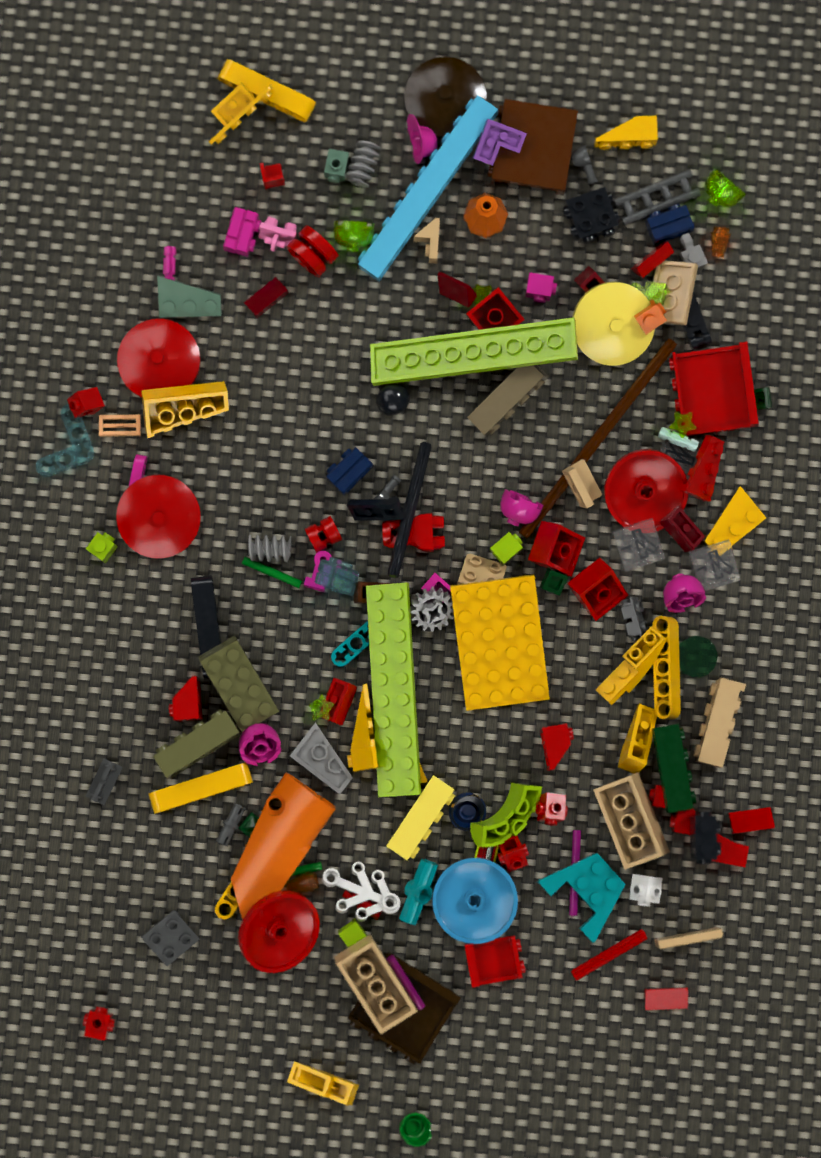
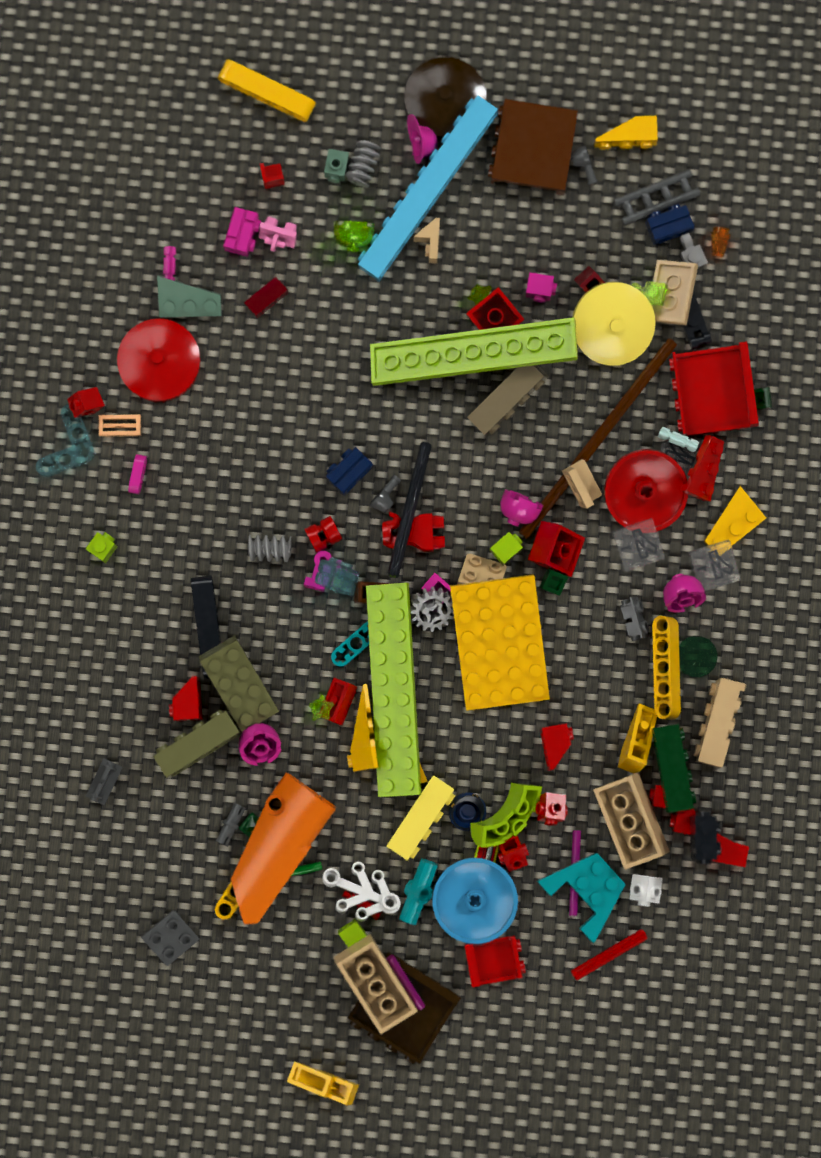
(95, 1031): red brick -> none
(158, 516): red dish -> none
(181, 405): yellow wedge -> none
(200, 788): yellow beam -> none
(234, 106): yellow bracket -> none
(272, 572): green bar -> none
(279, 931): red dish -> none
(304, 883): clear orange cone -> none
(312, 251): red wheel -> none
(321, 760): light grey wing -> none
(376, 509): black plate -> none
(392, 399): black hair -> none
(415, 1129): green hair -> none
(456, 290): dark red slope -> none
(485, 215): orange cone -> none
(494, 136): medium lavender plate -> none
(591, 215): black brick -> none
(598, 589): red slope -> none
(634, 667): yellow slope -> none
(651, 317): orange bracket -> none
(653, 259): red slope -> none
(666, 998): red slope -> none
(679, 418): clear neon green plate -> none
(682, 529): dark red slope -> none
(688, 938): tan tile -> none
(722, 190): clear neon green cylinder -> none
(751, 820): red slope -> none

